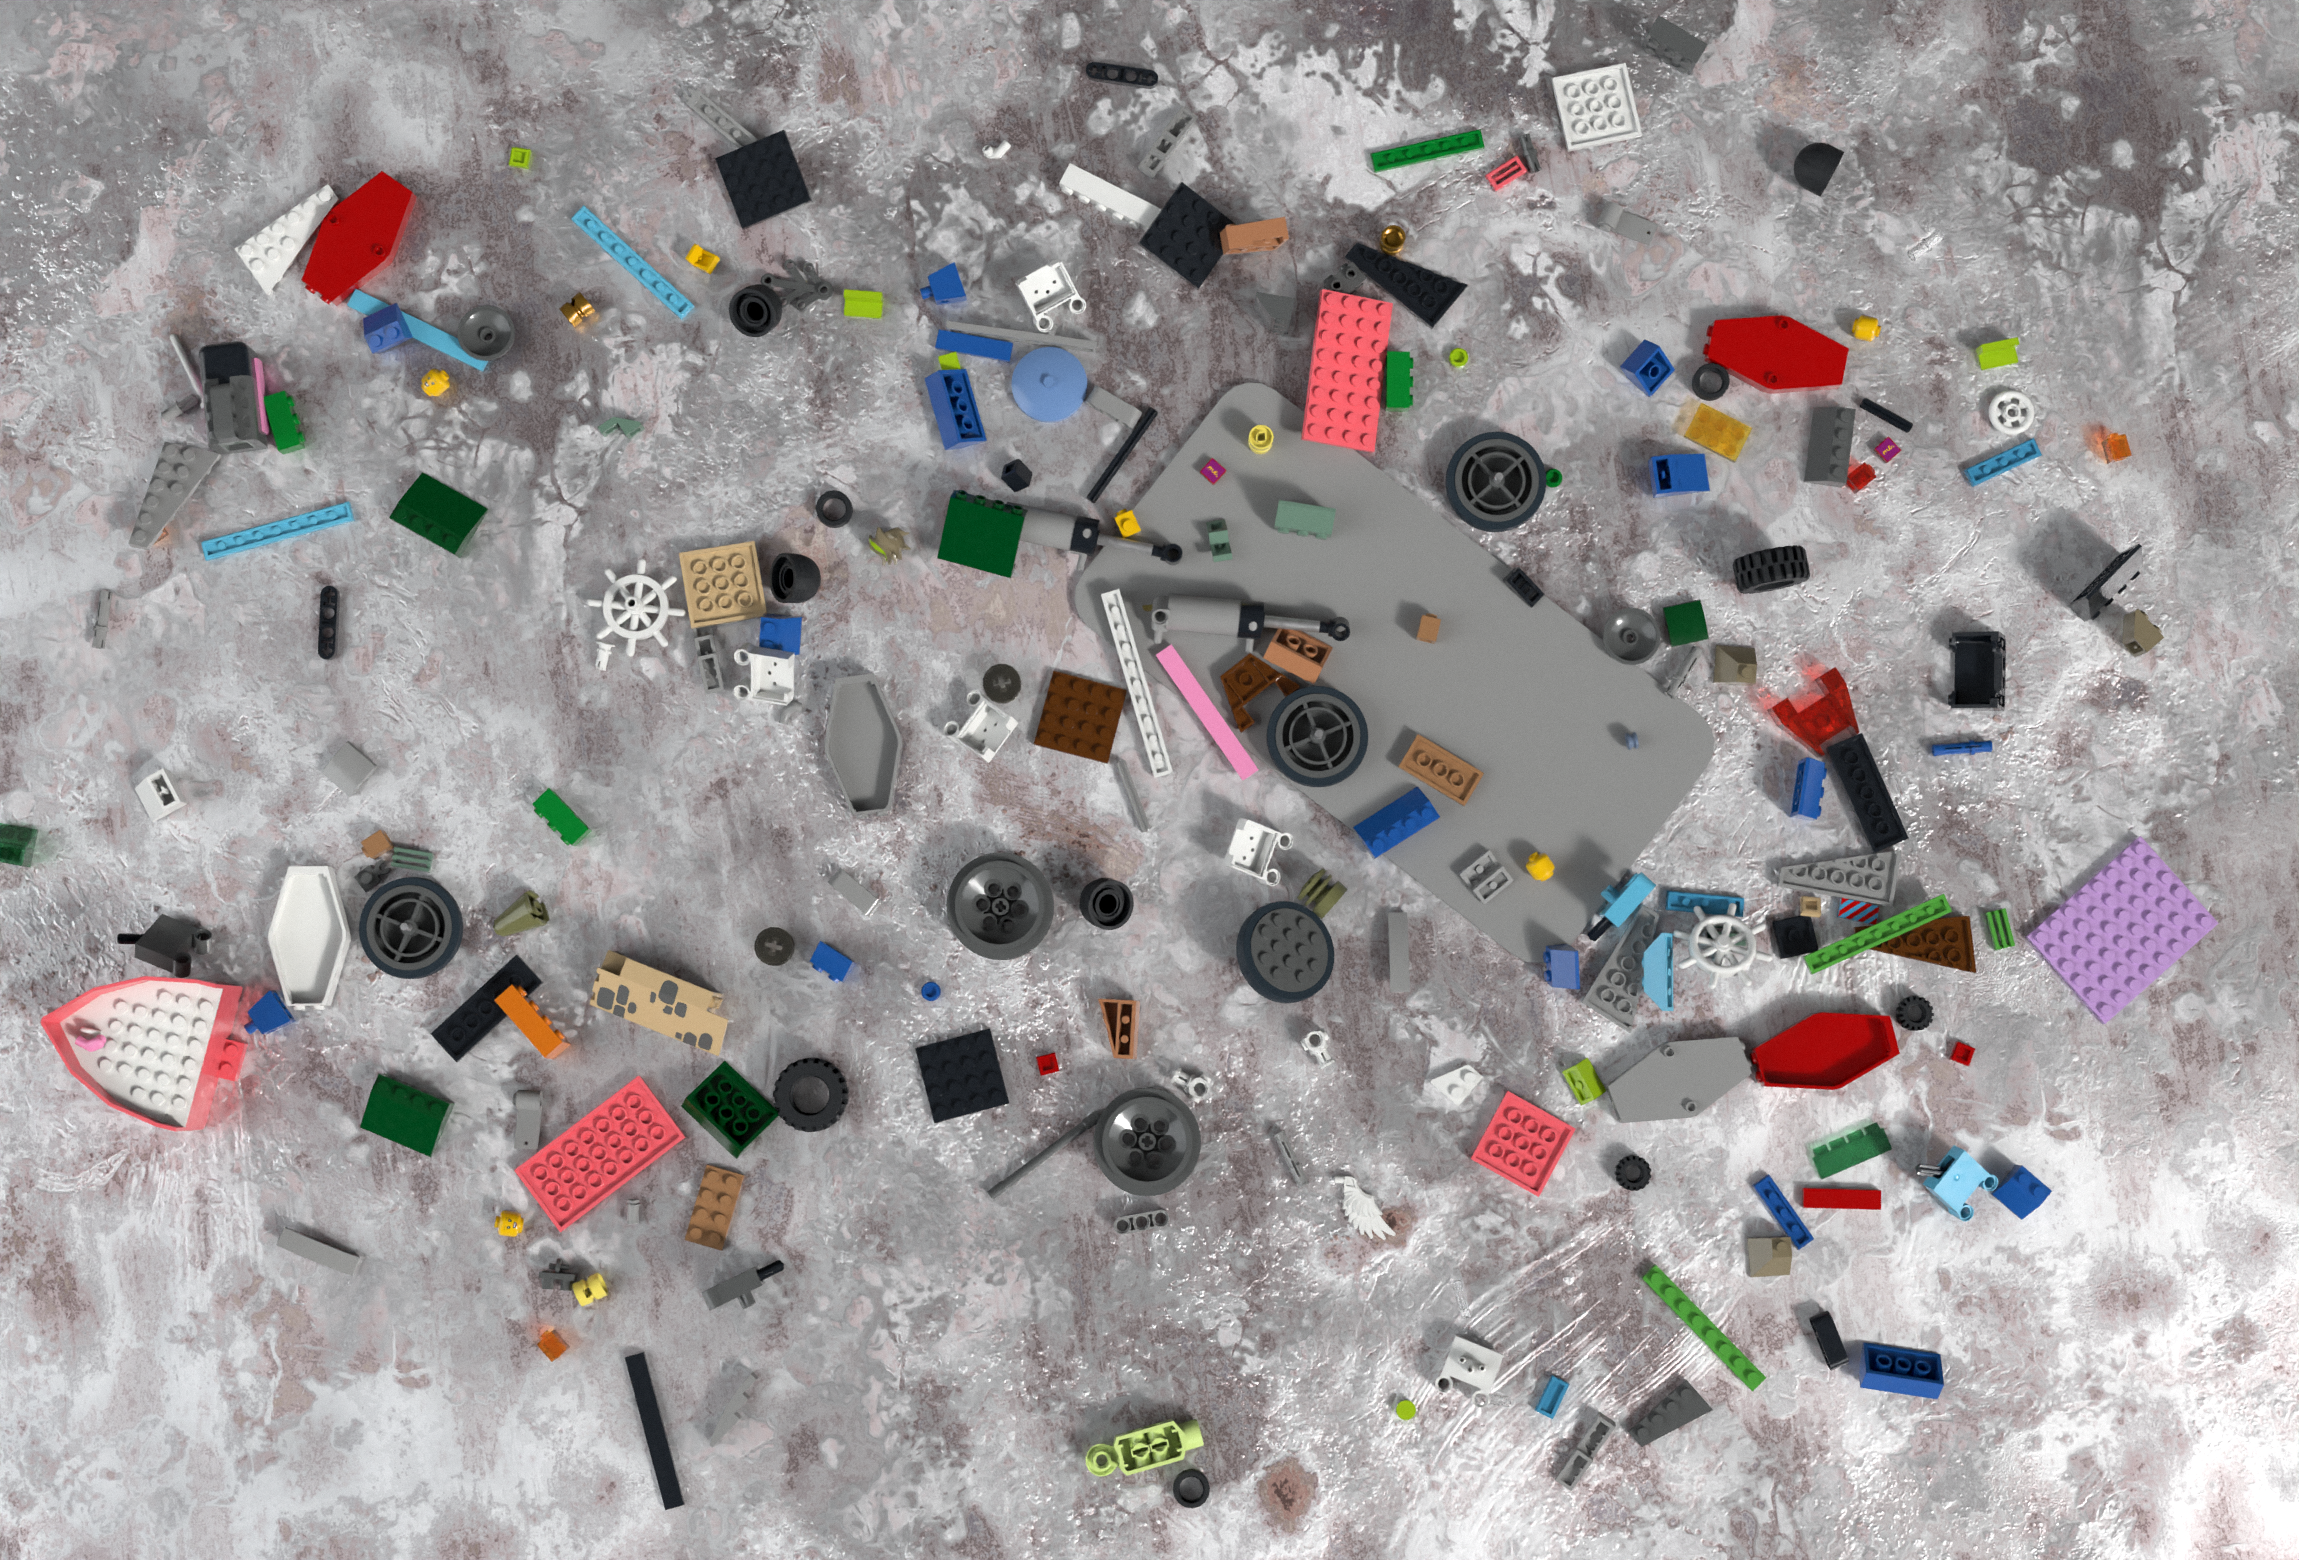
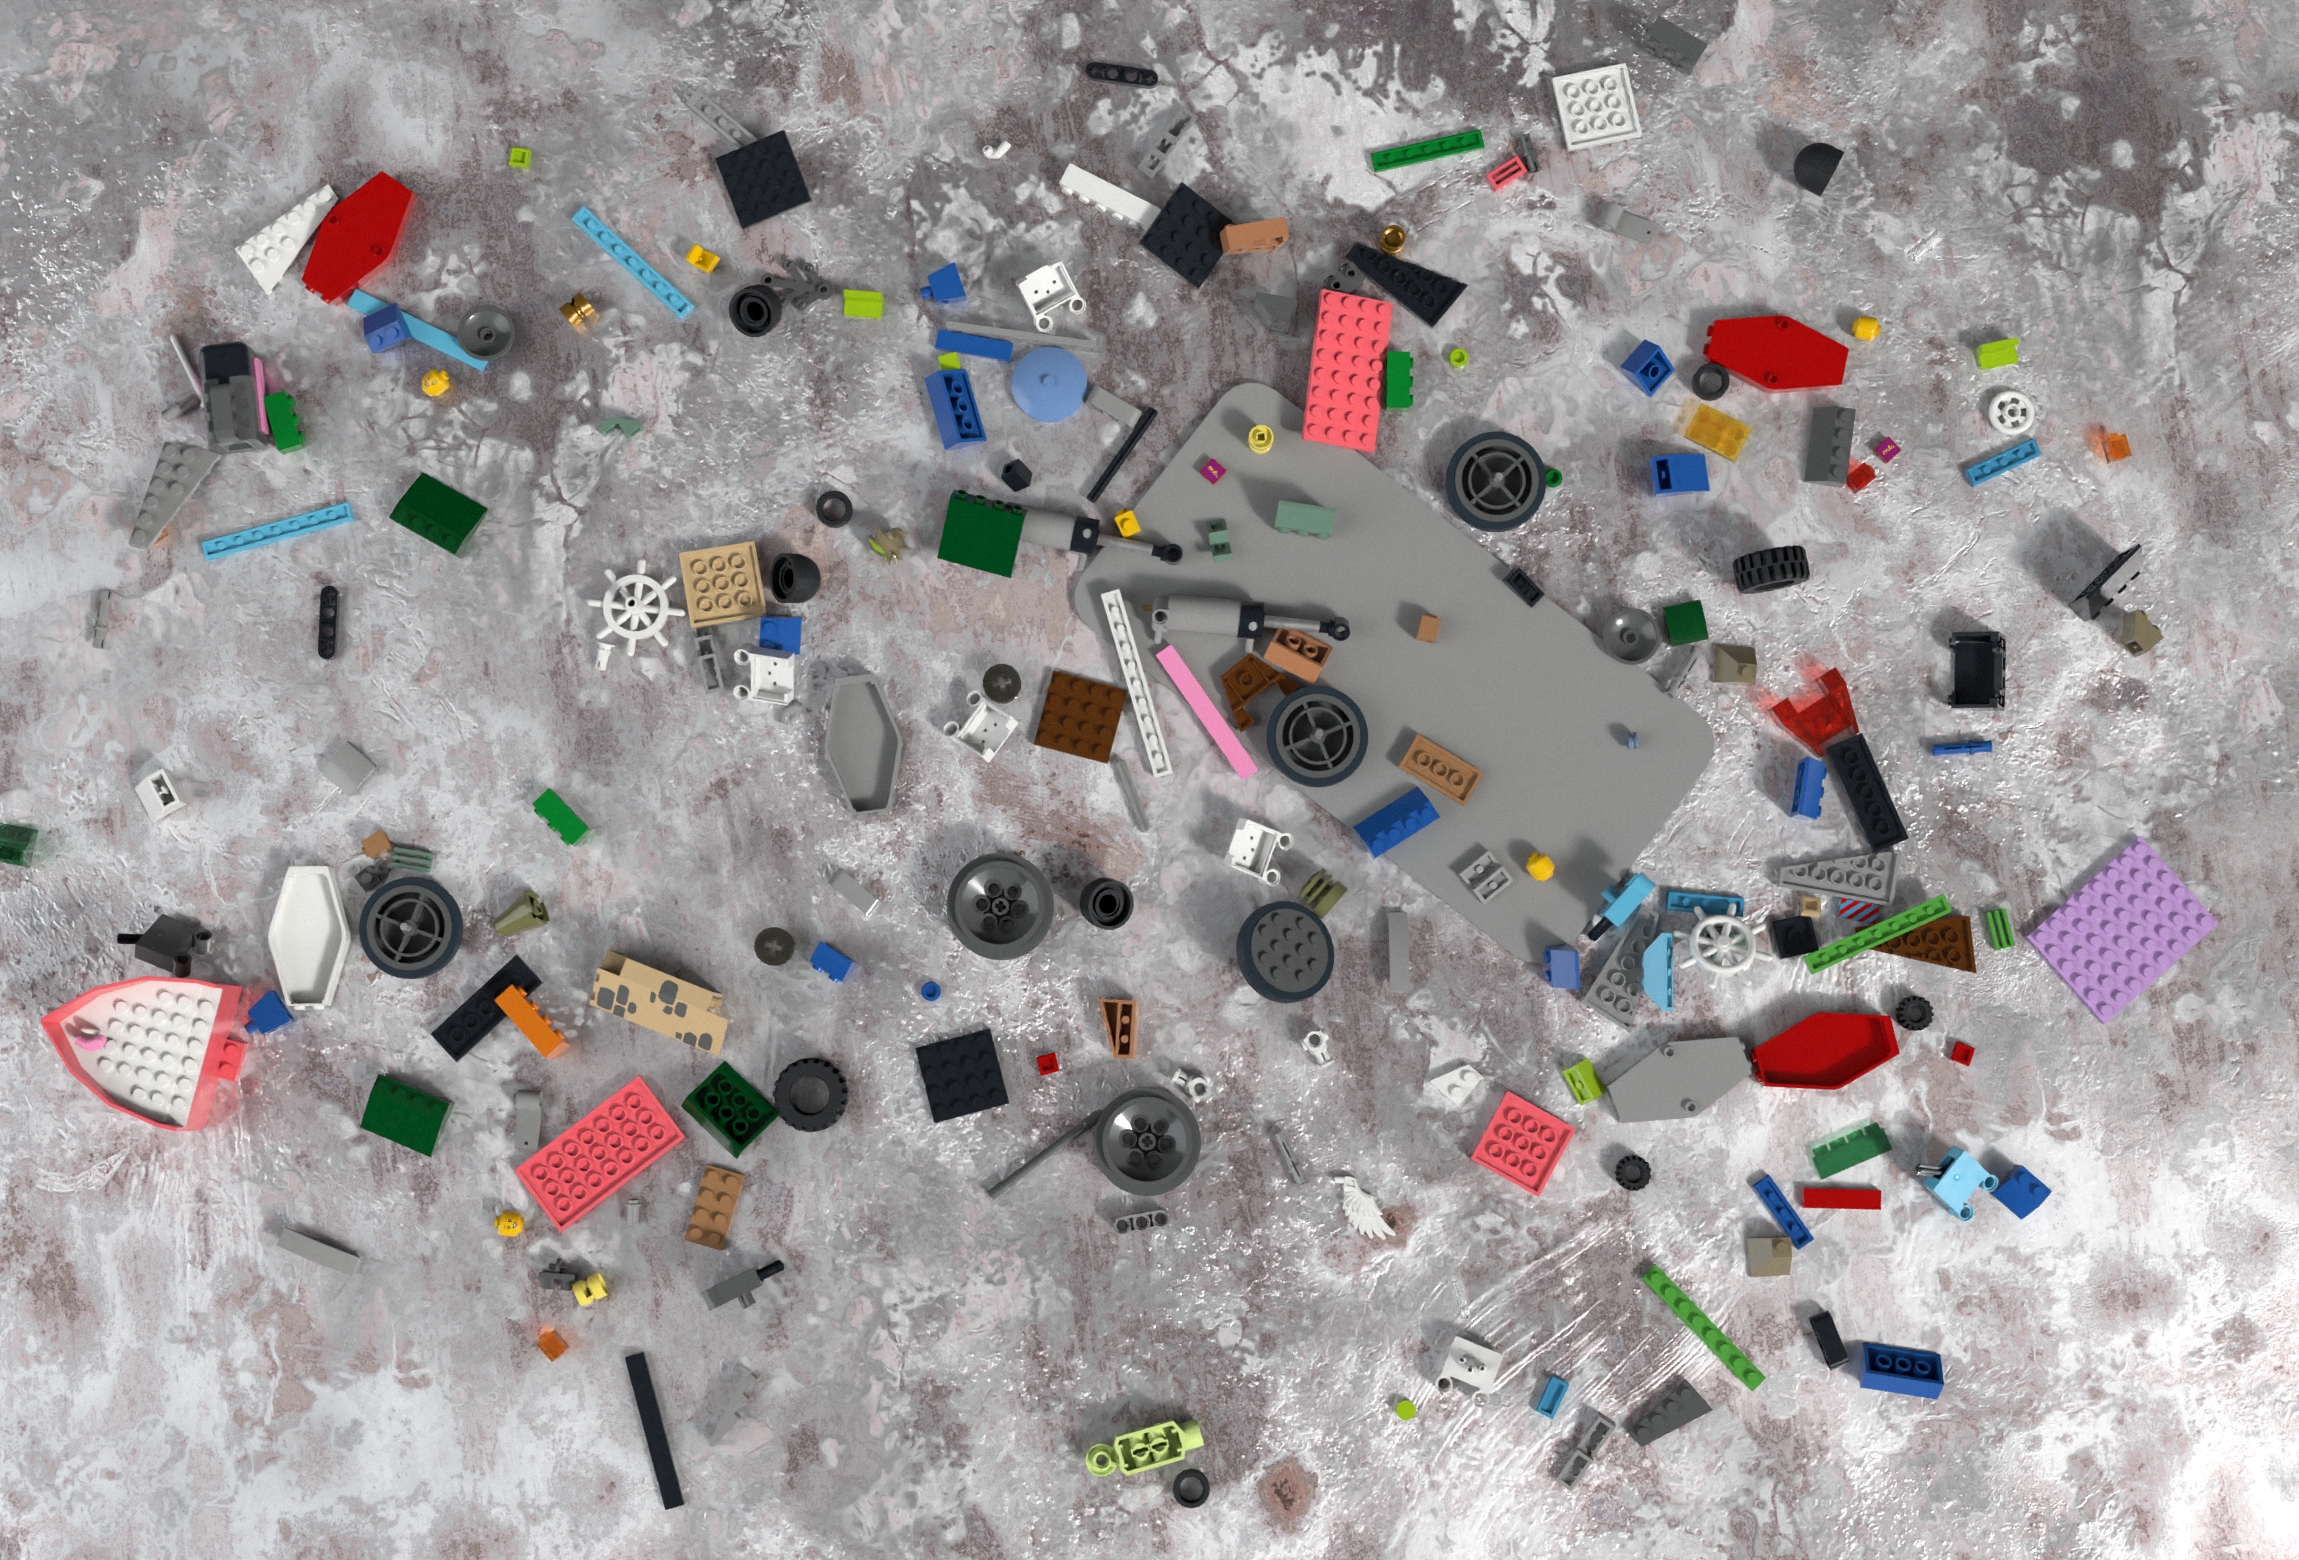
(1886, 415): black axle -> none

